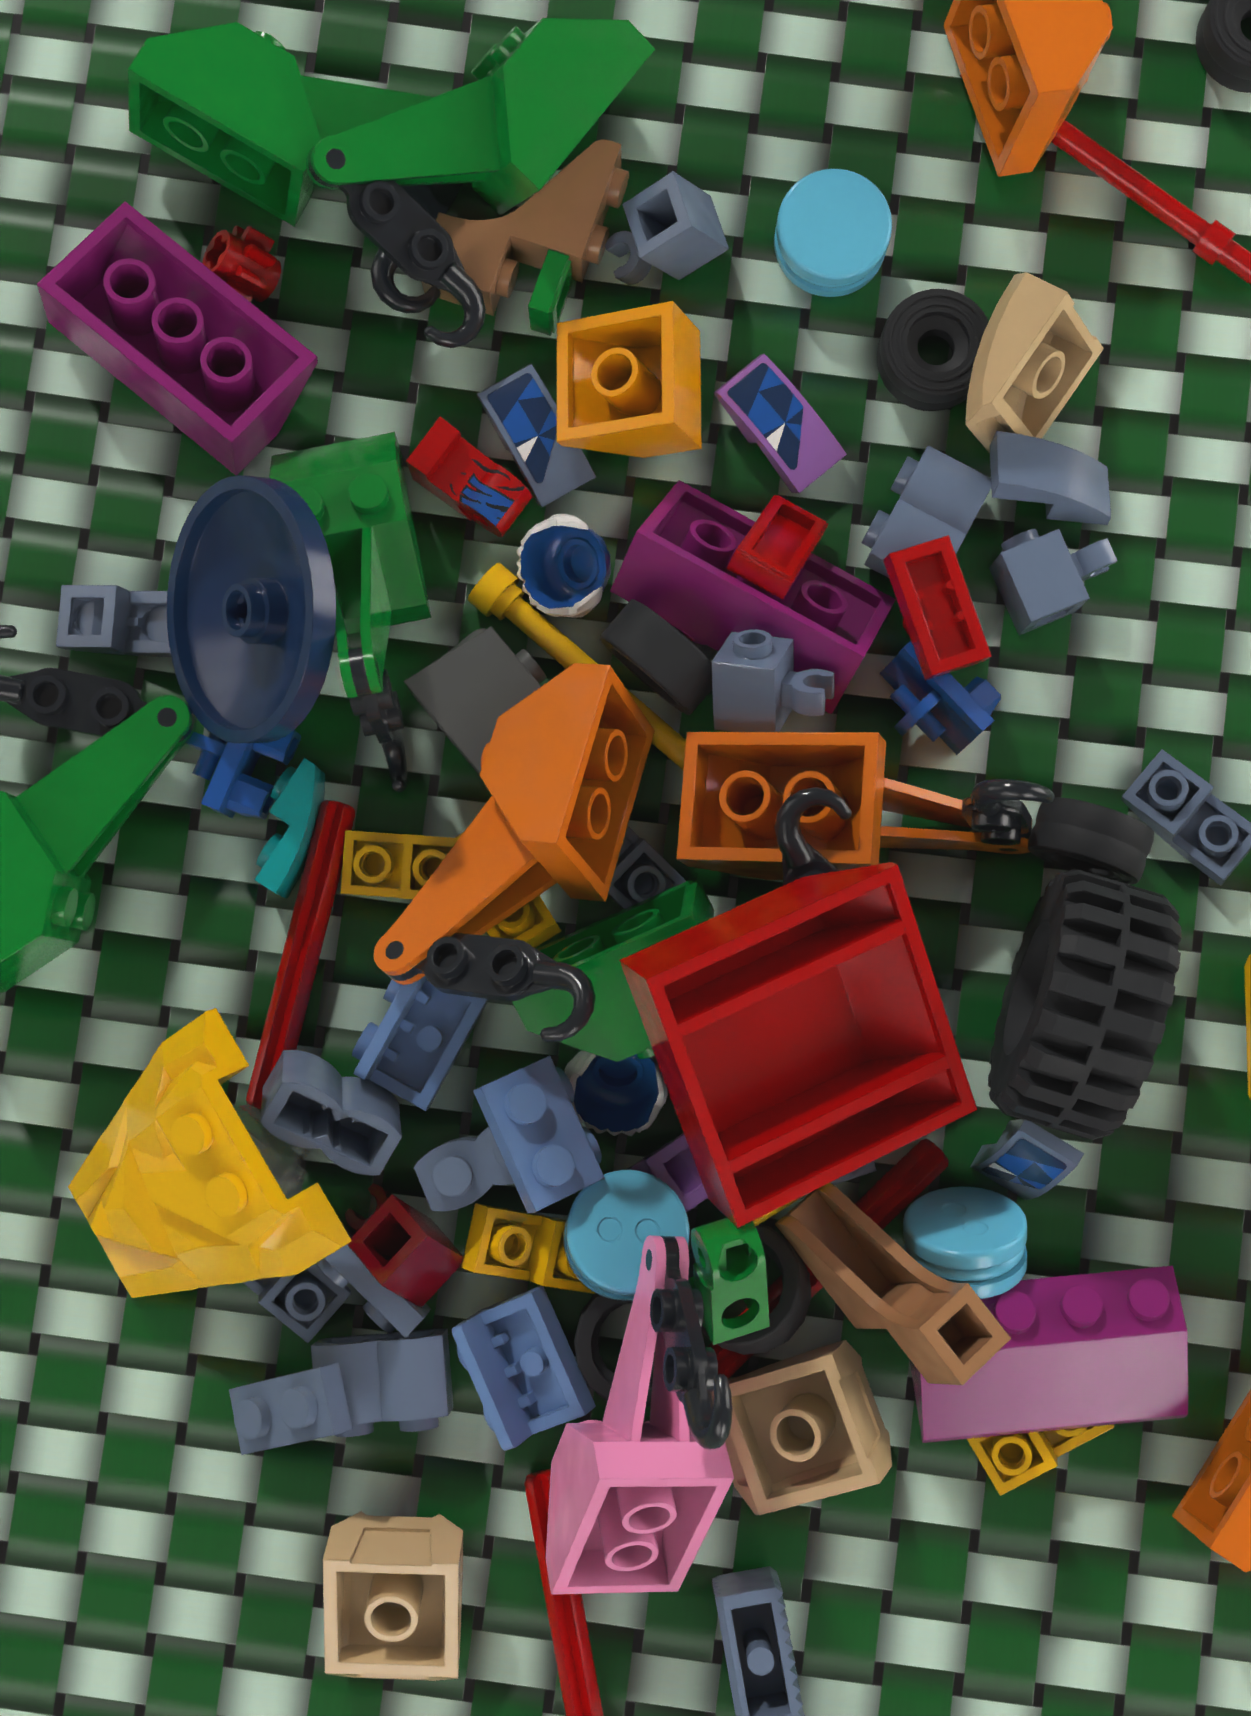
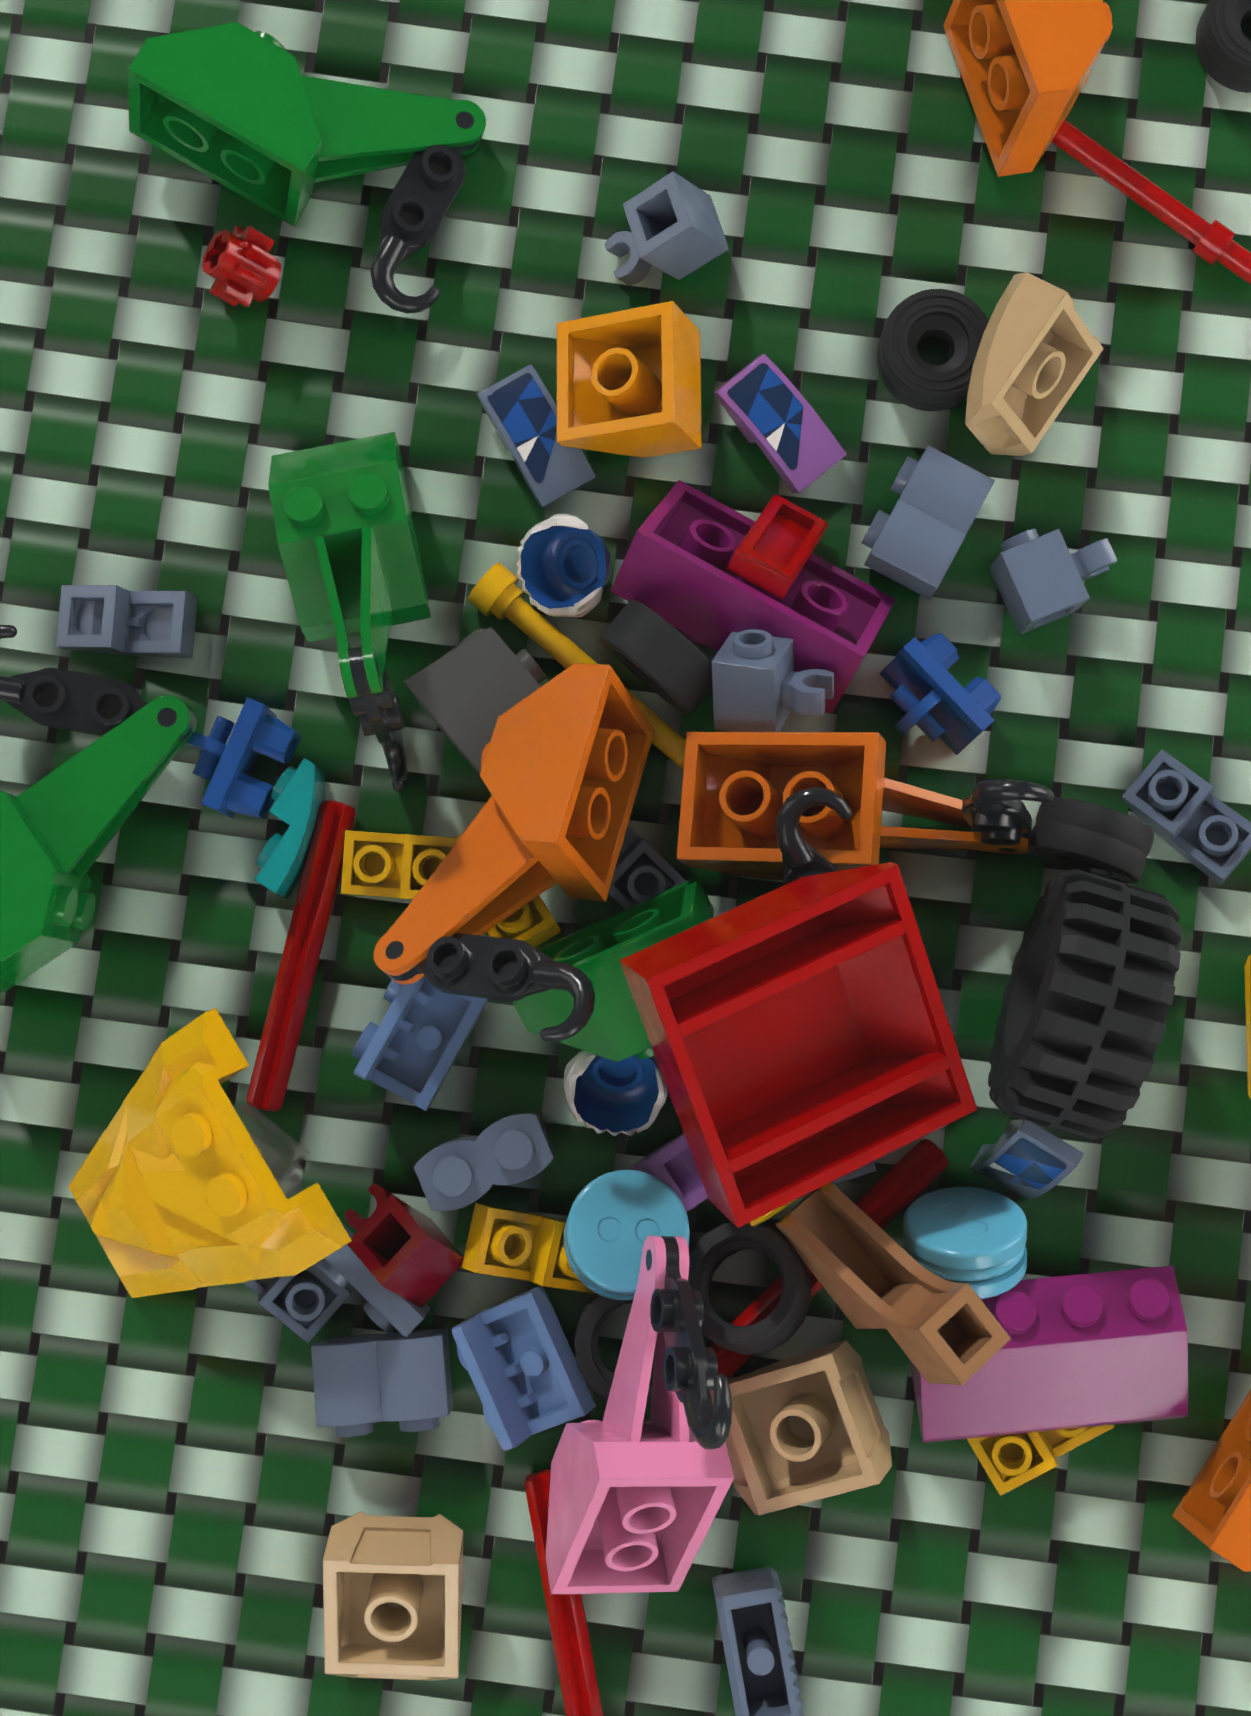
(178, 336): magenta slope -> none
(251, 609): dark blue dish -> none
(290, 1409): sand blue plate -> none
(318, 1108): sand blue brick -> none
(467, 479): red leg -> none
(499, 133): green slope -> none
(540, 1134): medium blue bracket -> none
(550, 293): green tile -> none
(559, 217): medium nougat arch -> none
(727, 1269): green leg -> none
(832, 232): medium azure head -> none
(936, 607): red tile -> none
(1052, 474): sand blue slope -> none

